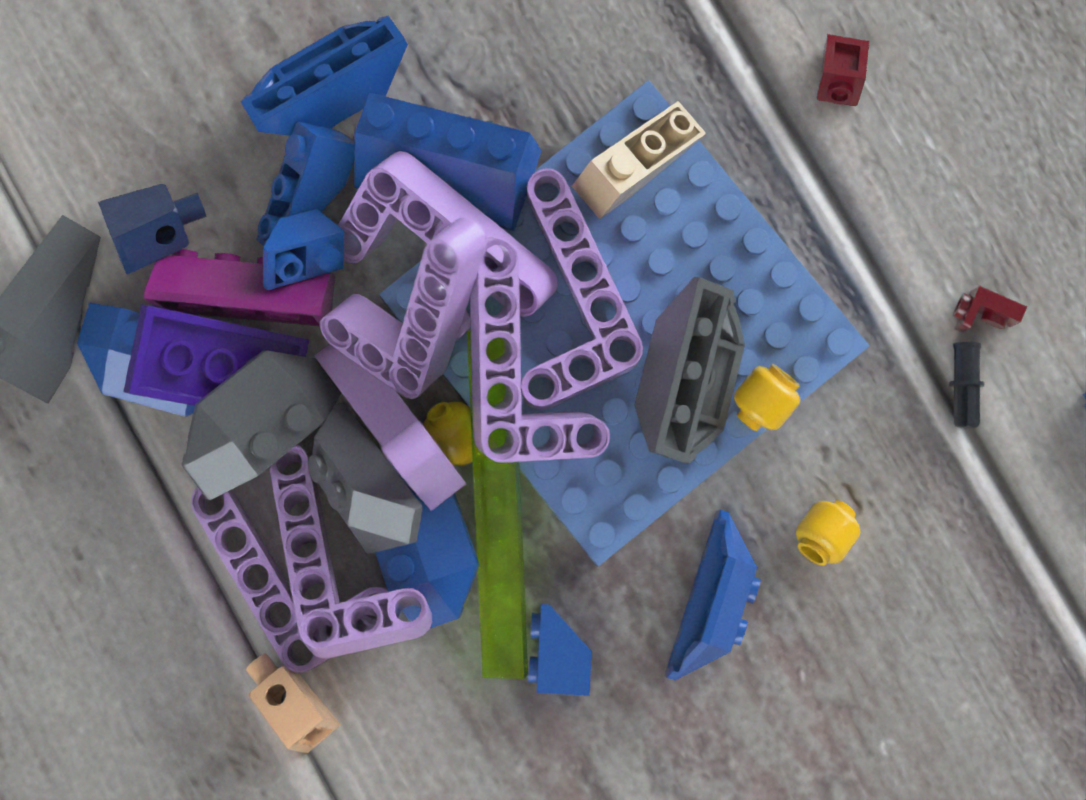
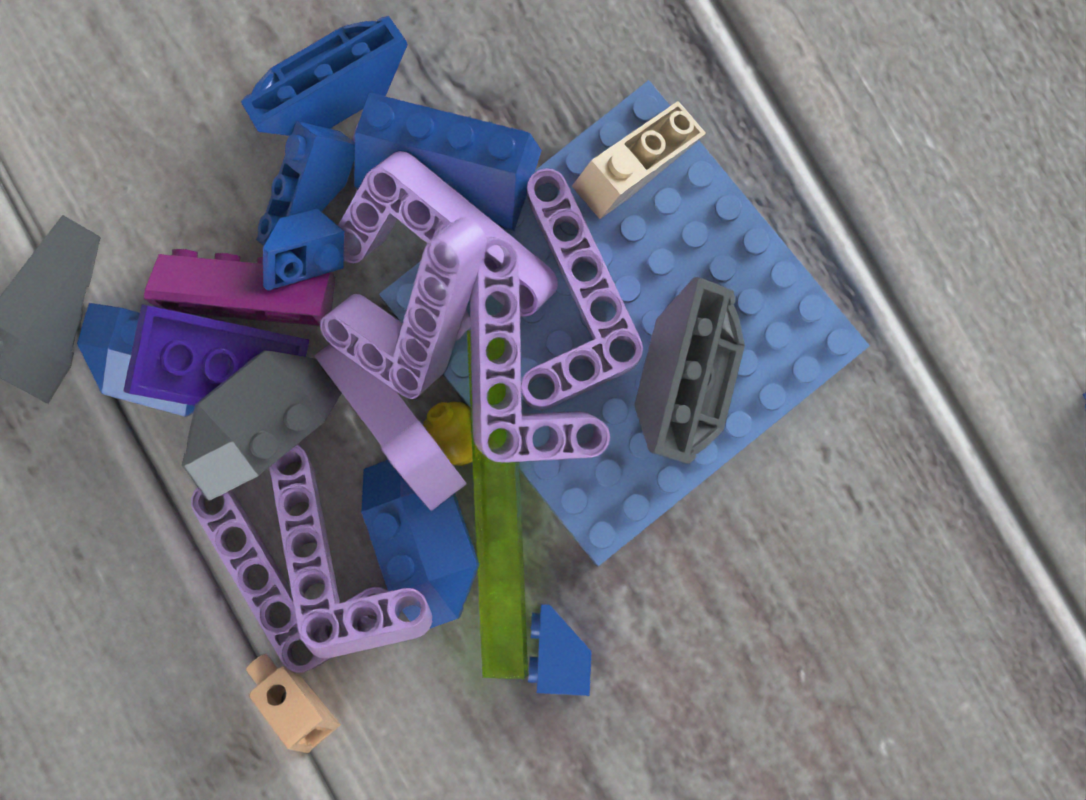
(149, 224): dark blue torso -> none
(363, 484): dark grey wedge -> none
(715, 601): blue wedge -> none
(767, 398): yellow head -> none
(827, 532): yellow head -> none
(843, 70): dark red bracket -> none
(966, 384): black axle -> none
(995, 309): dark red bracket -> none

